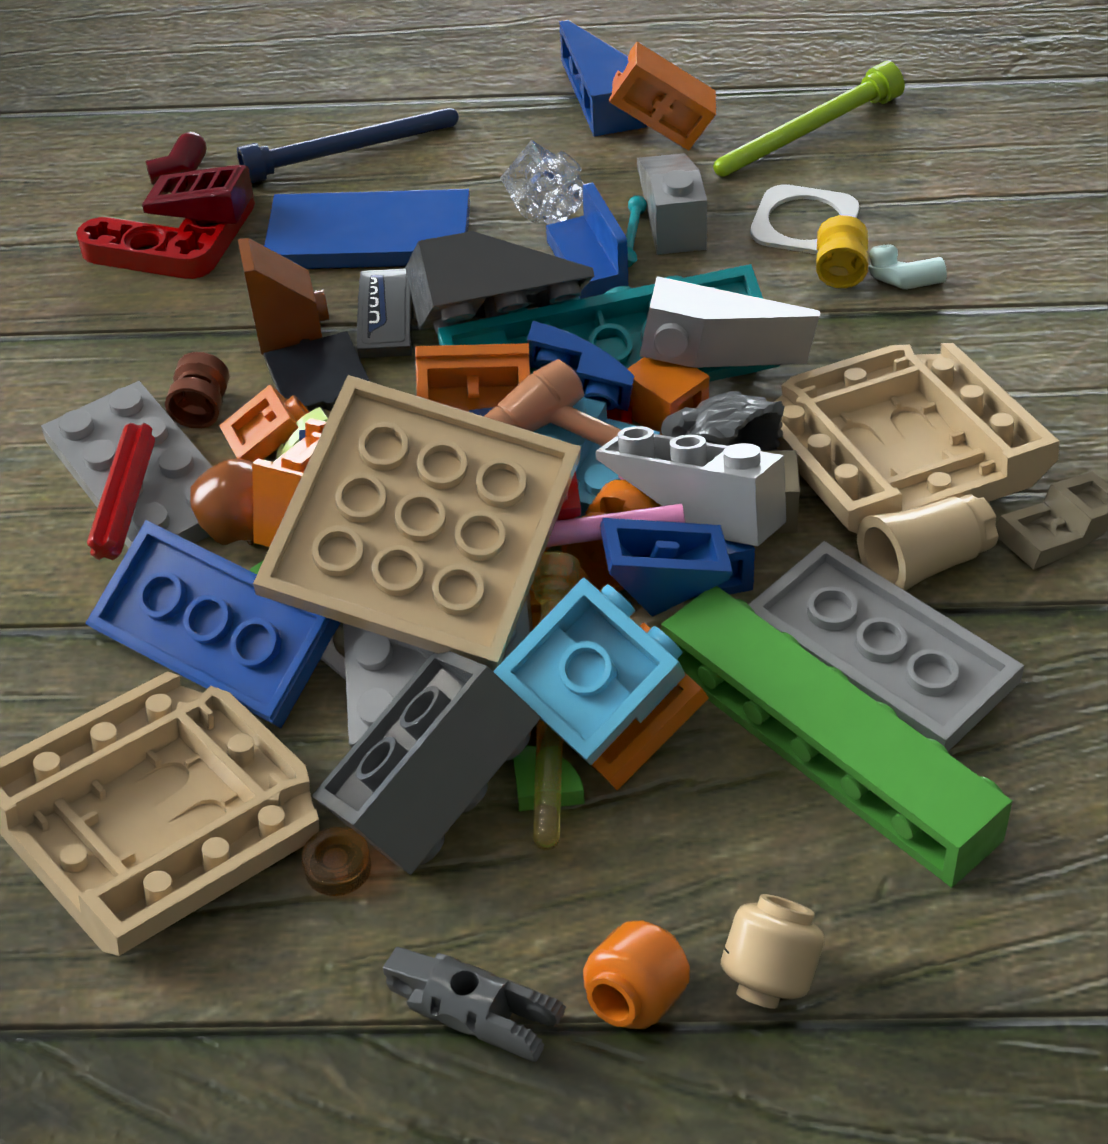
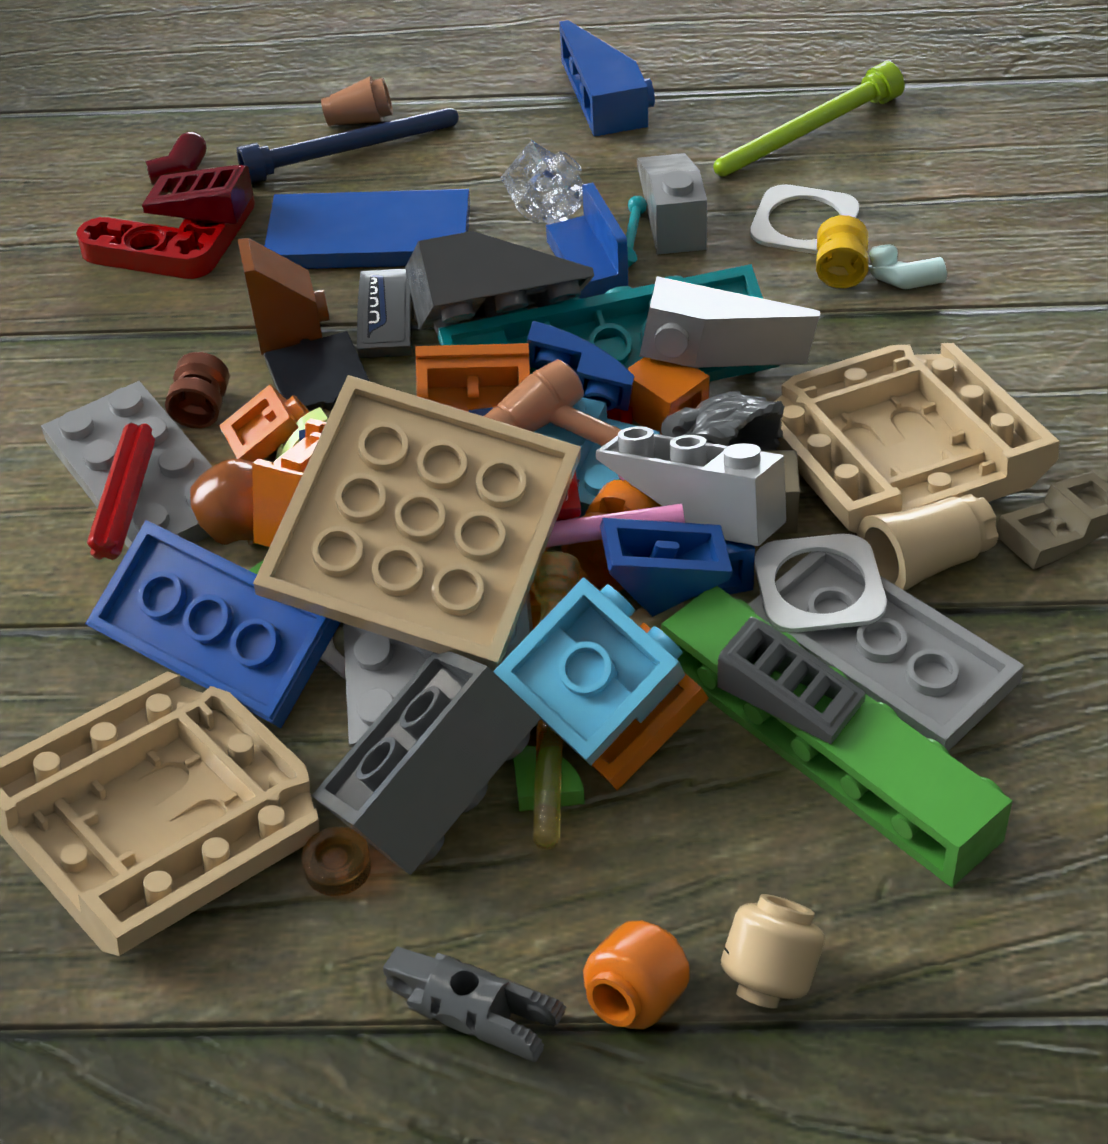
(359, 103): none -> nougat cone
(663, 97): orange hinge -> none
(778, 653): none -> dark grey slope
(786, 617): none -> white piece

